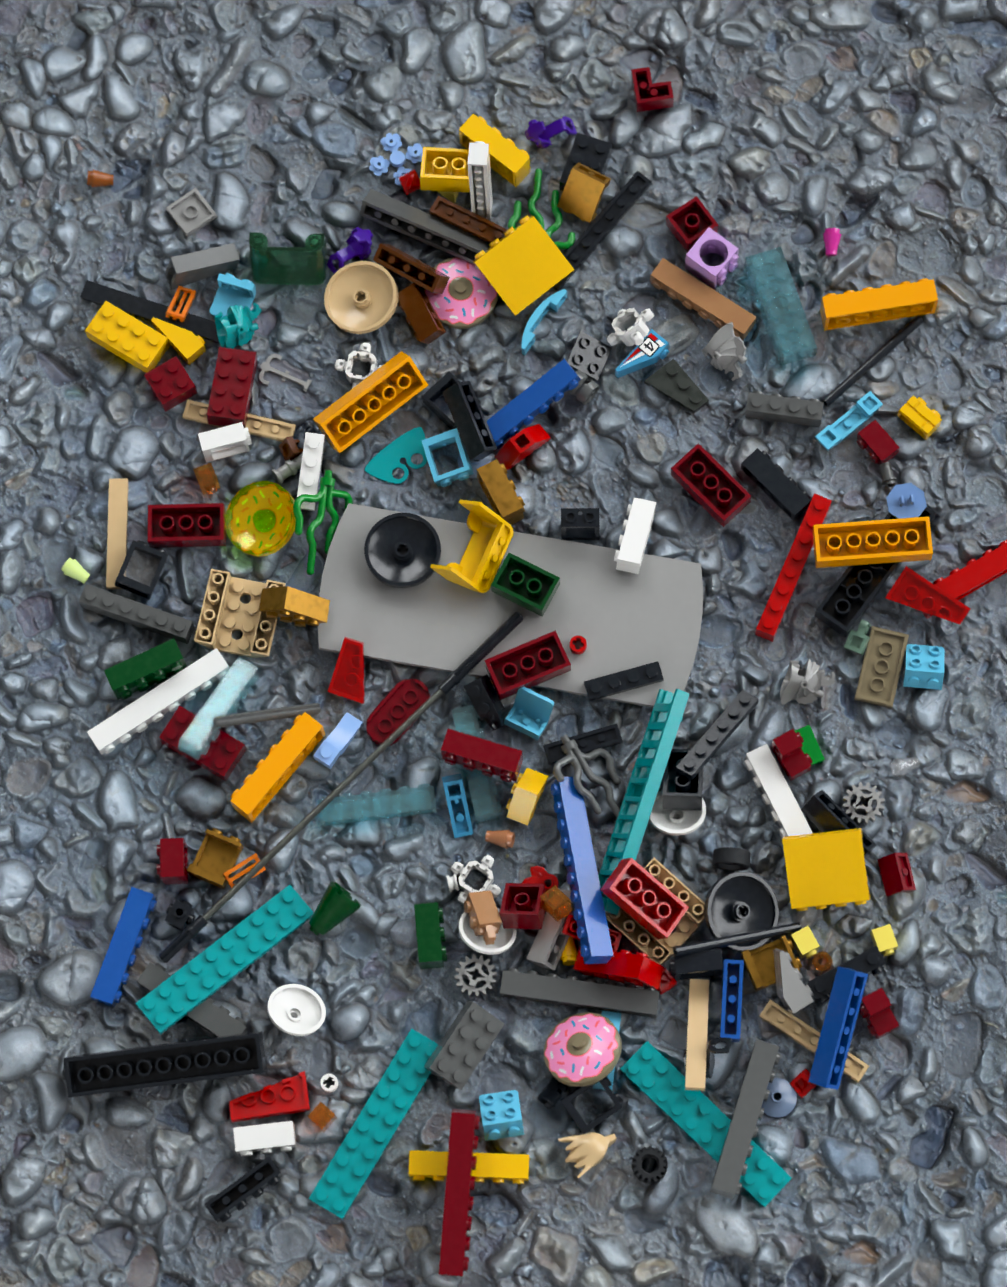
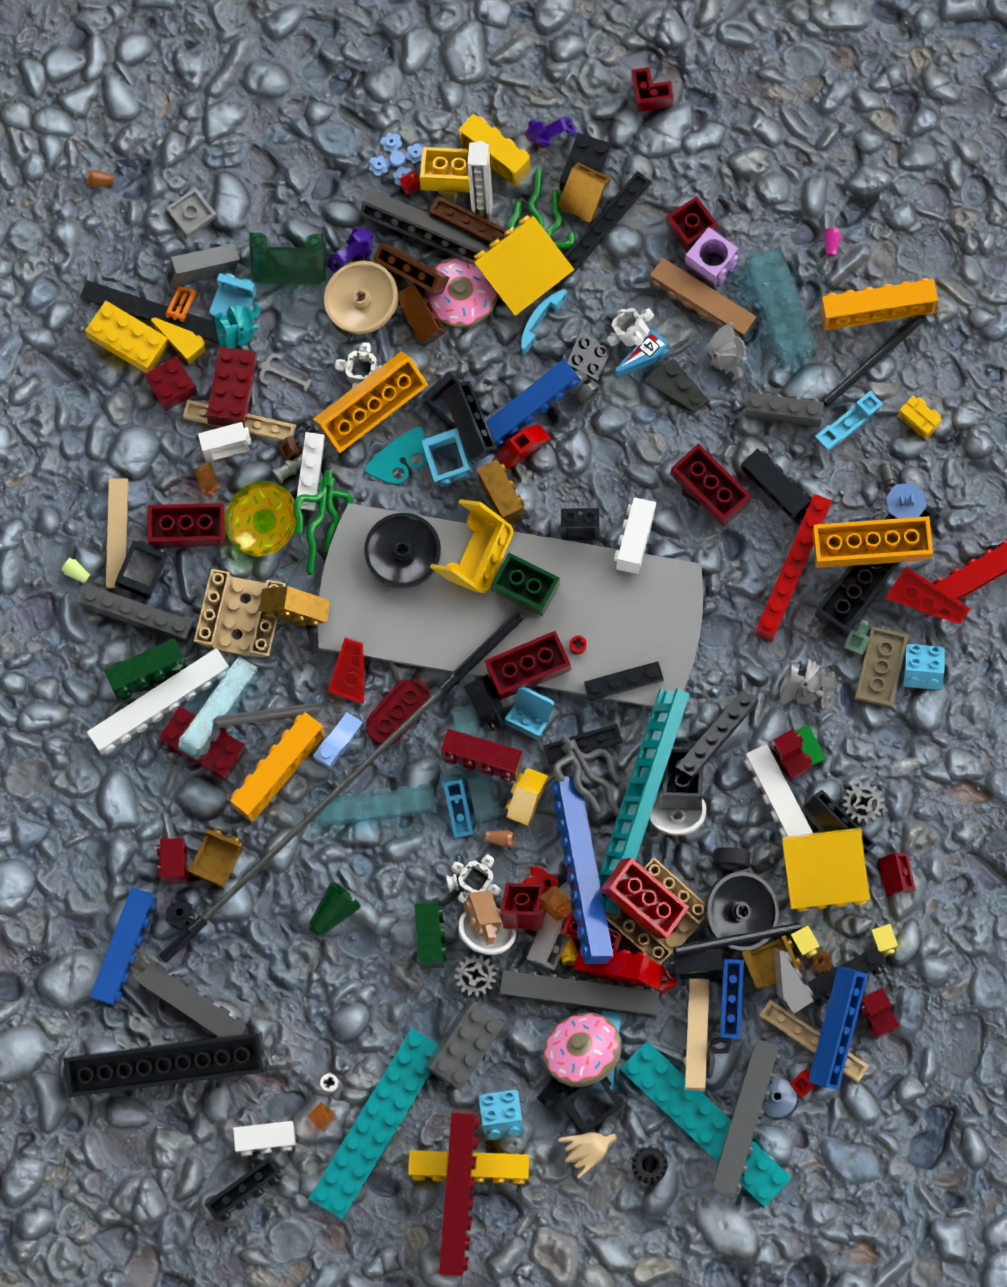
(224, 959): teal plate -> none
(230, 880): orange tile -> none
(273, 1100): red wing -> none
(297, 1002): white dish -> none
(877, 443): dark red brick -> none

